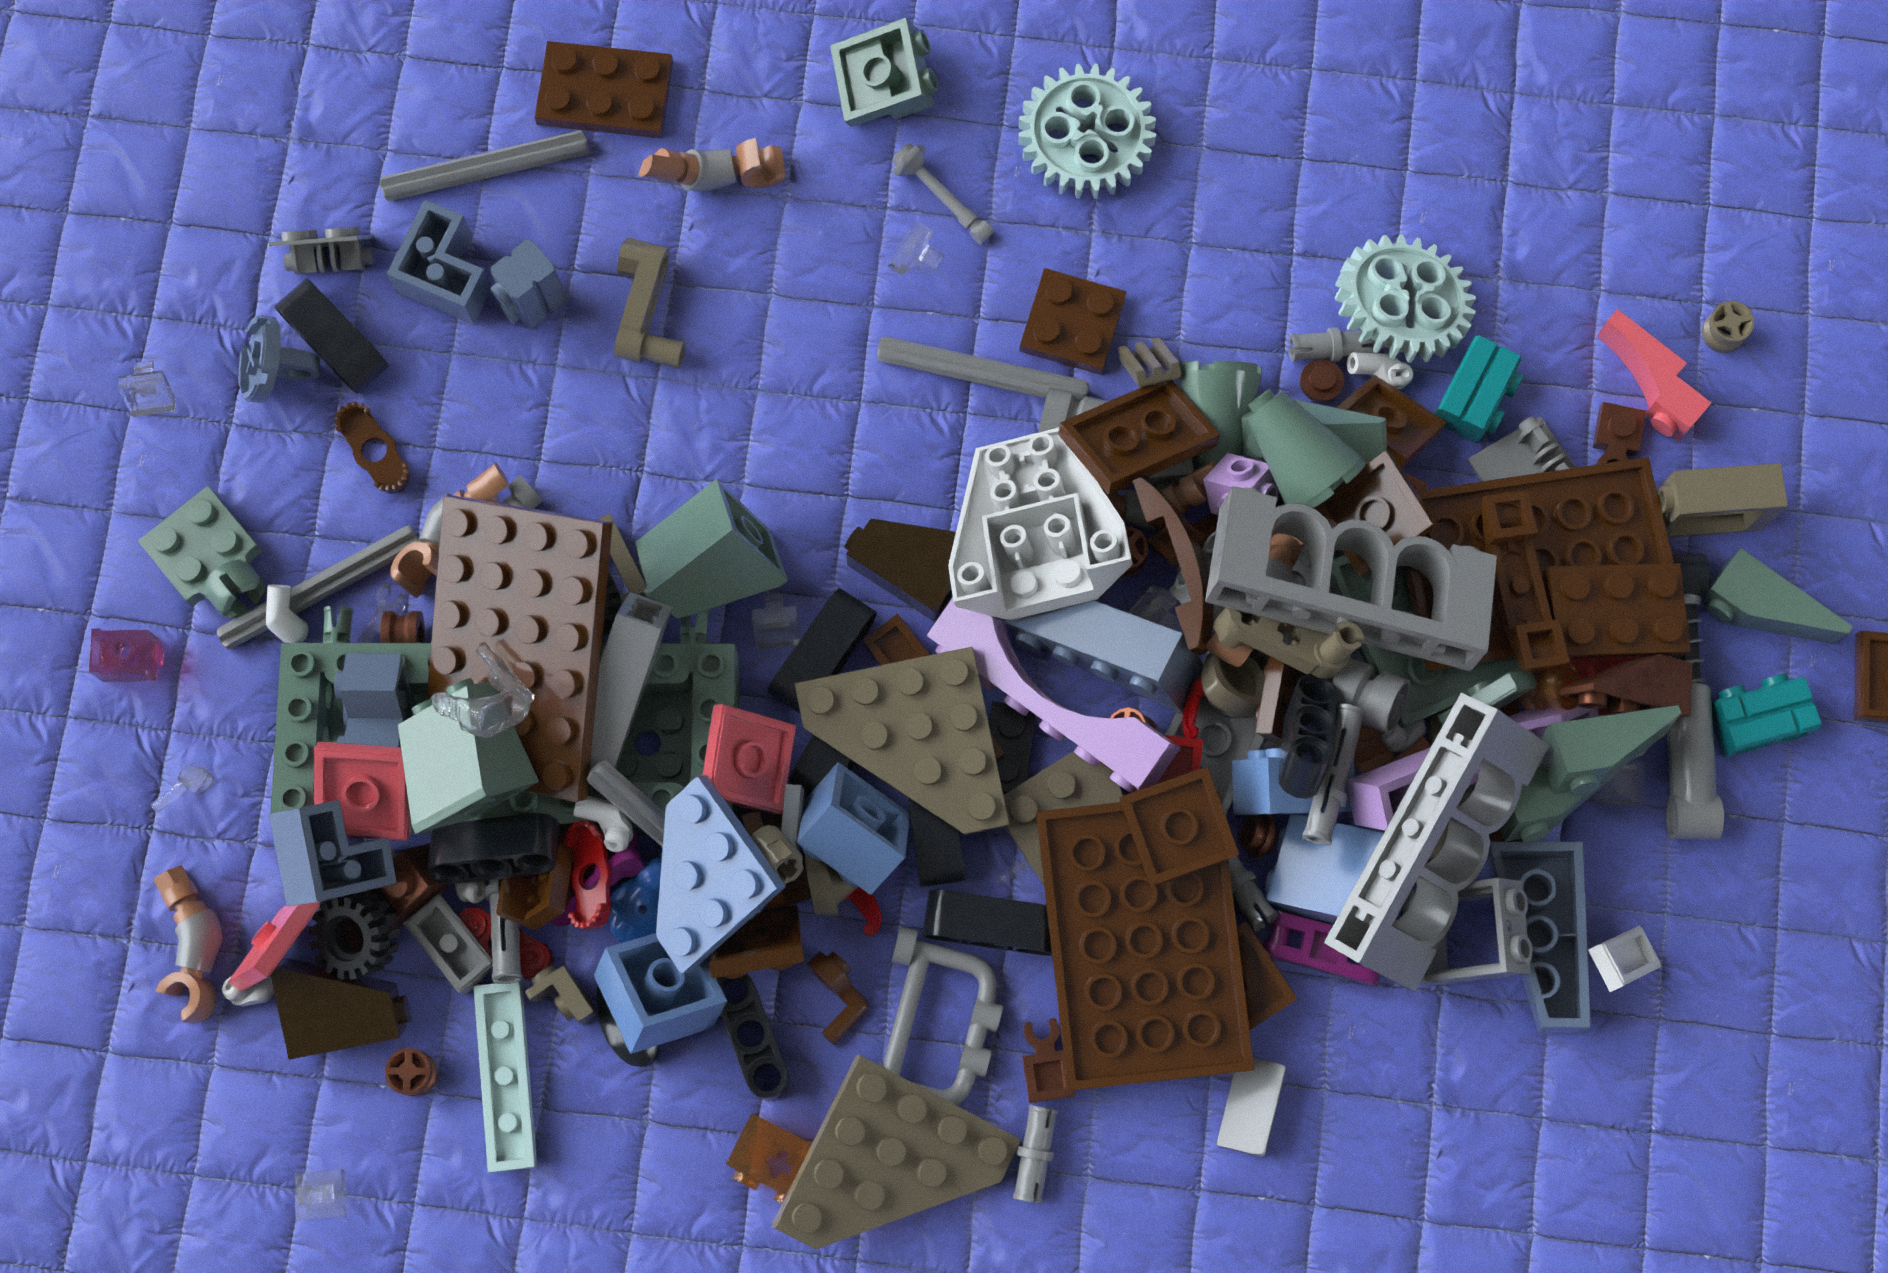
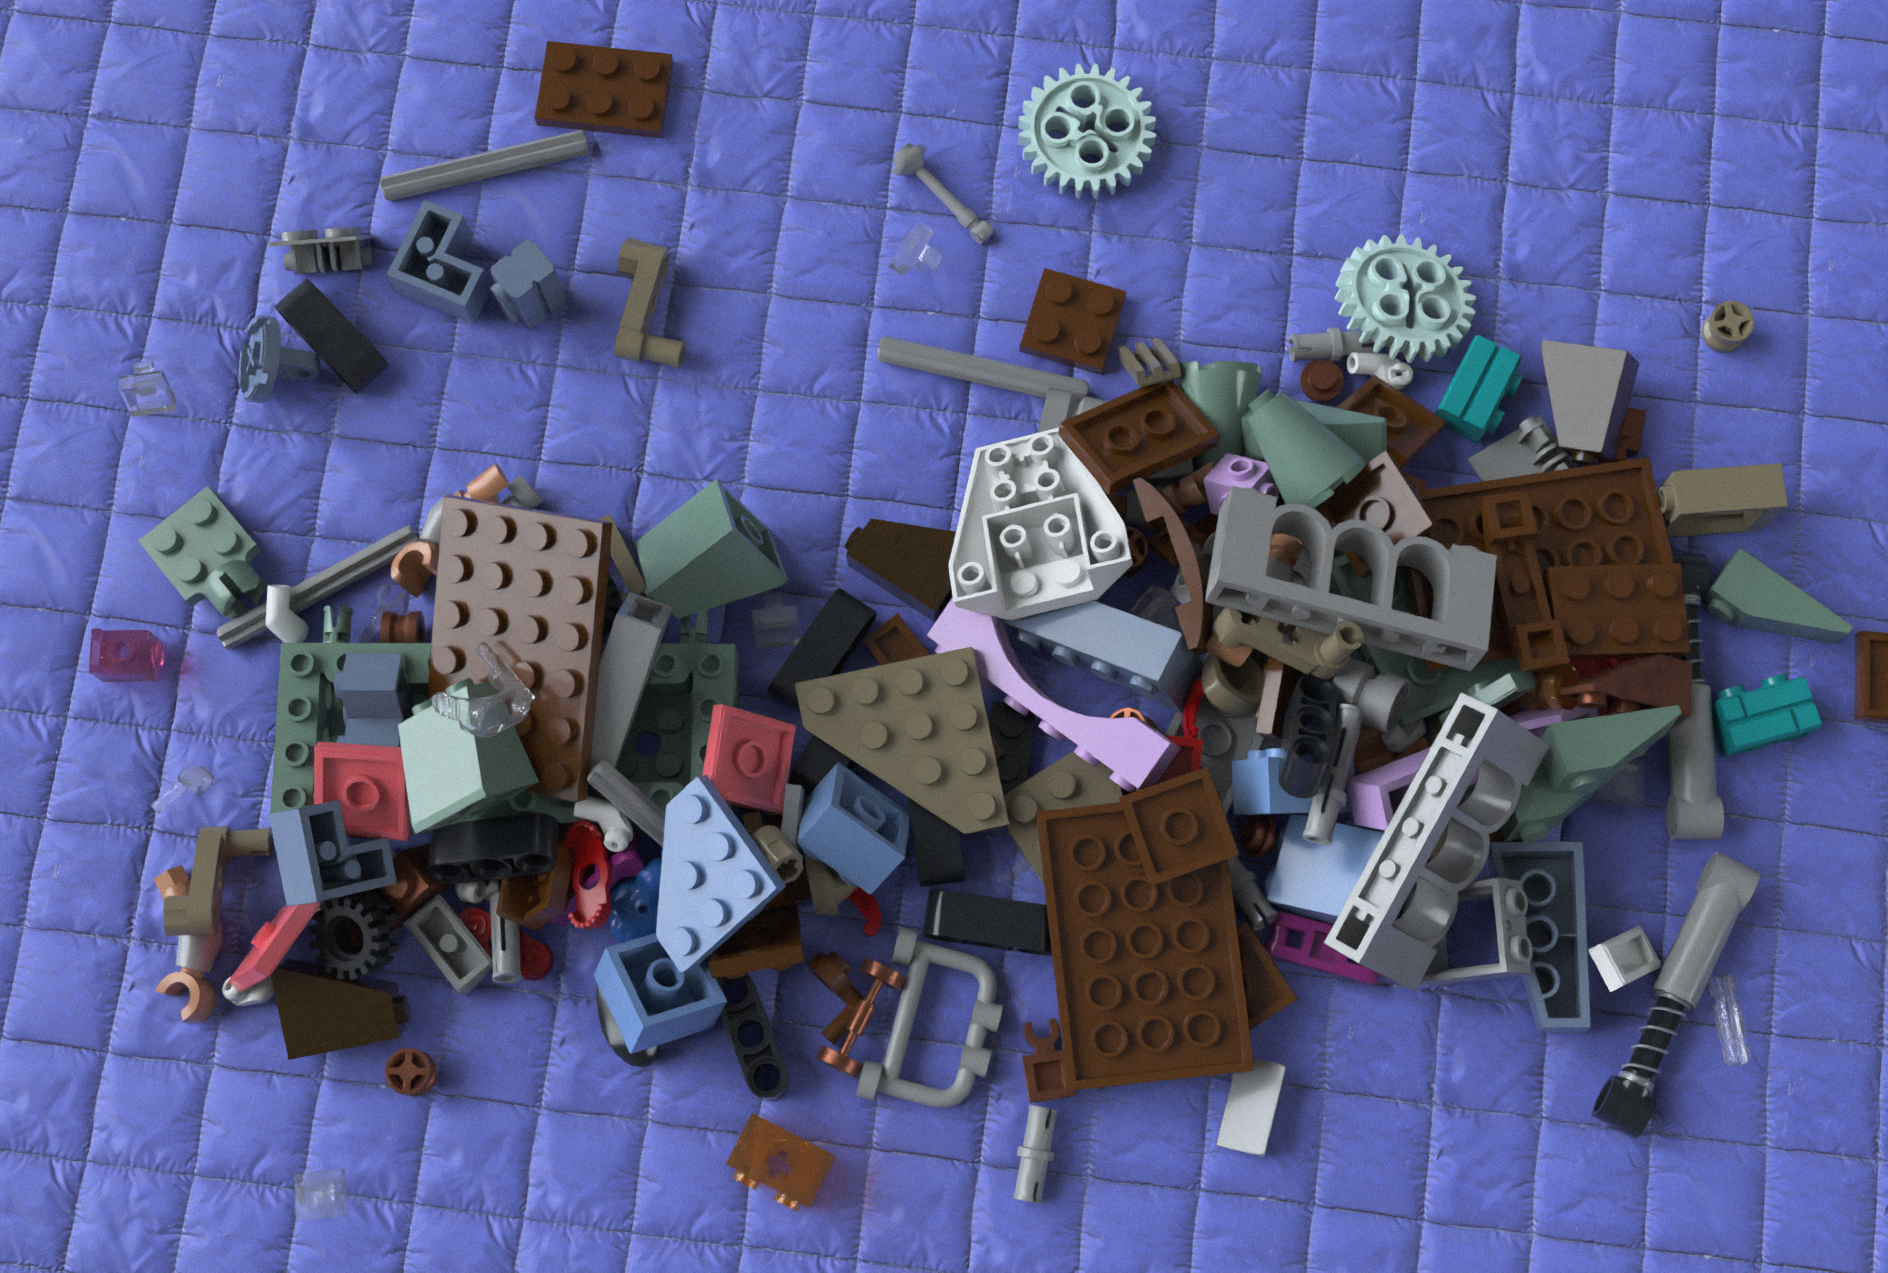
(216, 845): none -> dark tan beam
(360, 427): reddish brown piece -> none
(505, 1077): light aqua plate -> none
(571, 999): dark tan bracket -> none
(717, 168): nougat piece -> none
(861, 1017): none -> copper wheel
(884, 73): sand green plate -> none
(888, 1156): dark tan plate -> none
(1588, 398): none -> slope
(1670, 400): coral slope -> none
(1721, 895): none -> piece
(1729, 1020): none -> clear axle

